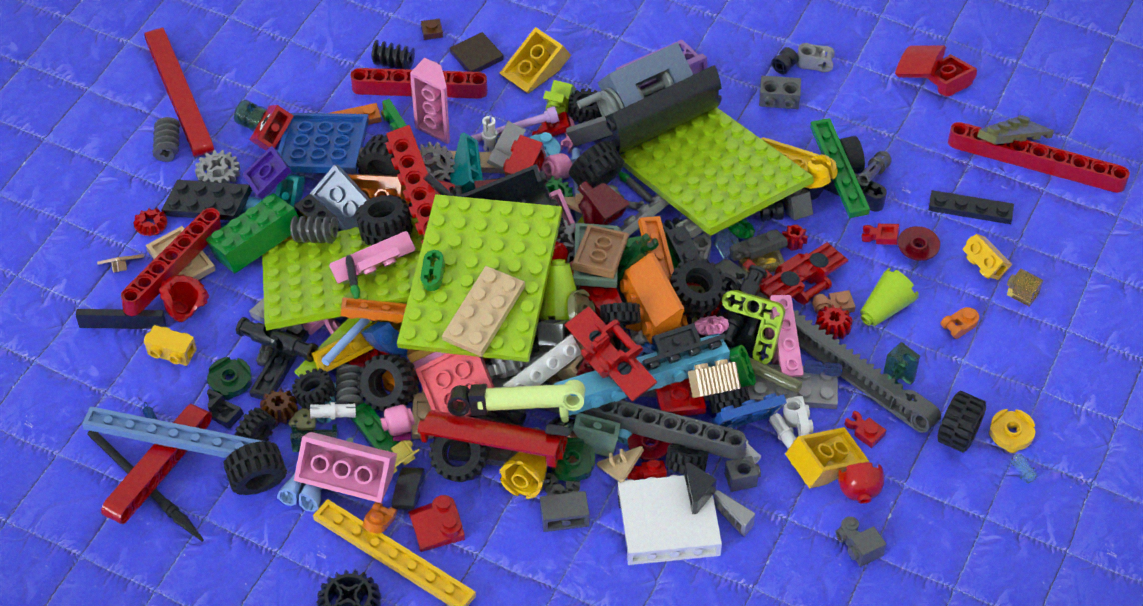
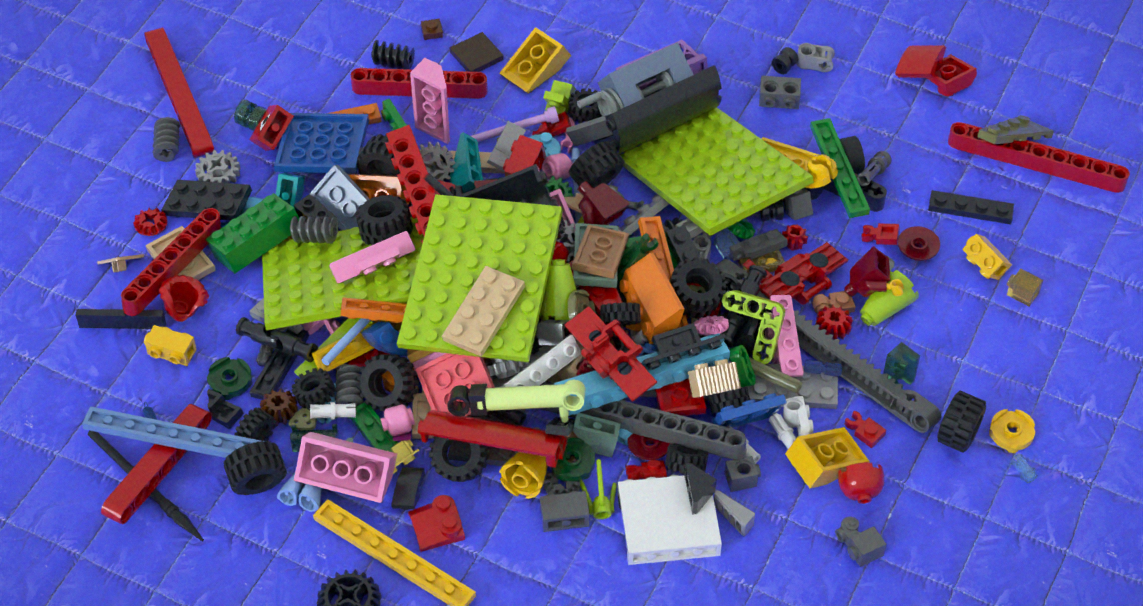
(267, 172): dark purple plate -> none
(352, 276): black piece -> none
(379, 518): orange plate -> none
(437, 270): green beam -> none
(489, 133): white pin -> none
(601, 506): none -> lime plant
(621, 464): tan piece -> none
(635, 186): dark grey piece -> none
(872, 275): none -> dark red torso
(966, 318): orange plate -> none

